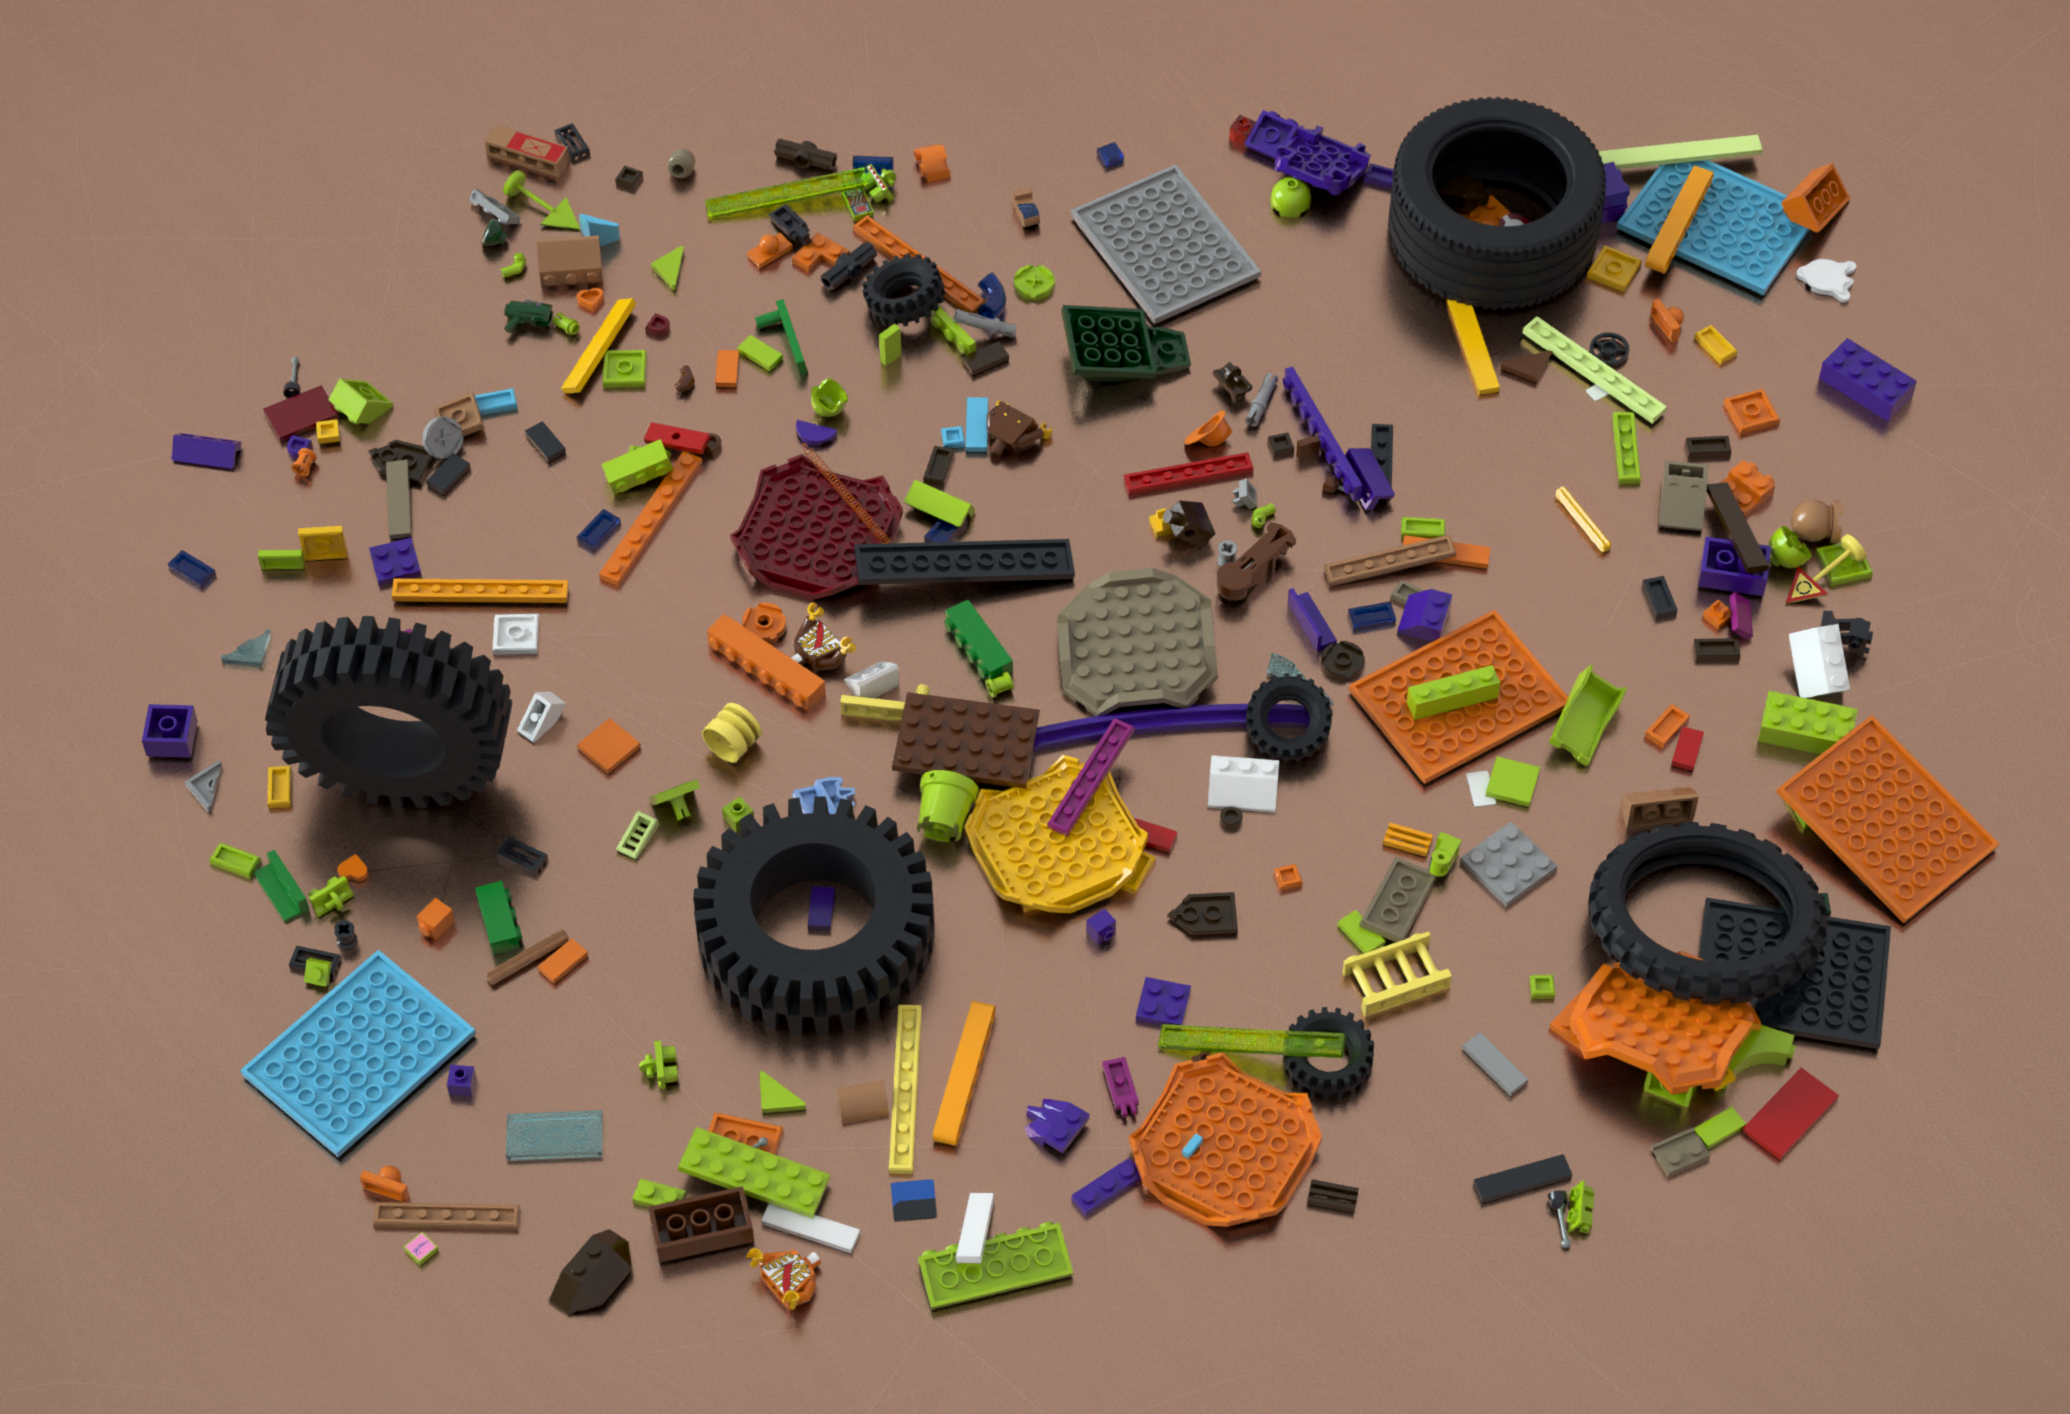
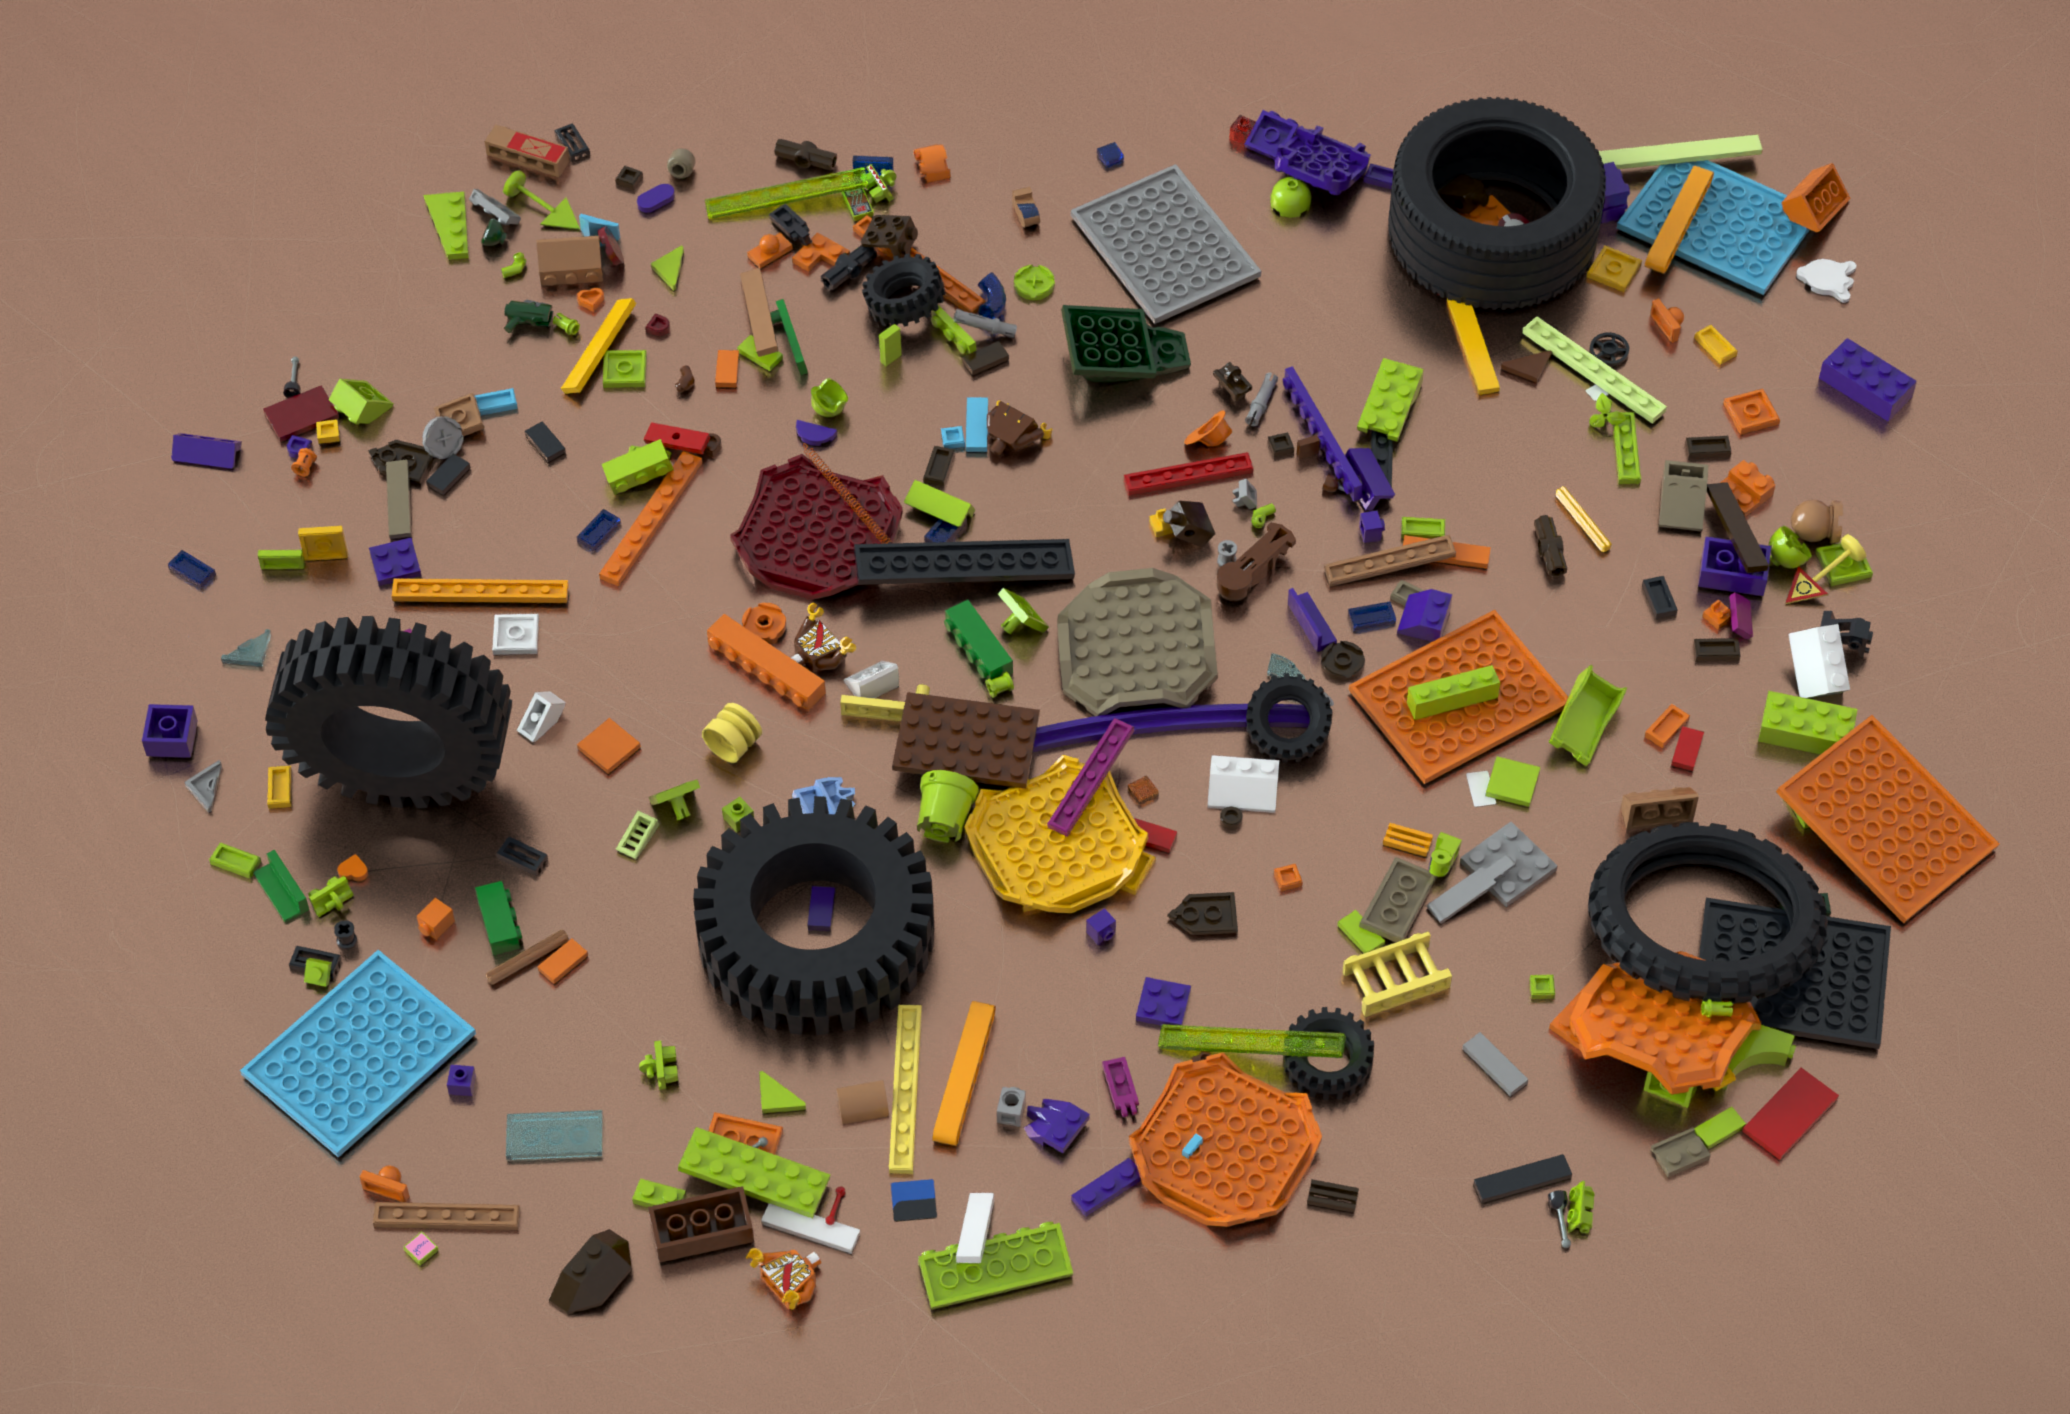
(450, 221): none -> lime wing
(612, 248): none -> dark red tile
(655, 198): none -> dark purple tile
(759, 312): none -> medium nougat tile
(840, 1191): none -> red hinge
(891, 232): none -> dark brown bracket
(1011, 1114): none -> light grey brick
(1022, 612): none -> lime tile
(1143, 790): none -> clear orange tile
(1371, 526): none -> dark purple plate
(1391, 398): none -> lime piece
(1469, 889): none -> light grey piece
(1550, 546): none -> dark brown piece
(1604, 406): none -> lime plant
(1714, 1008): none -> lime pin

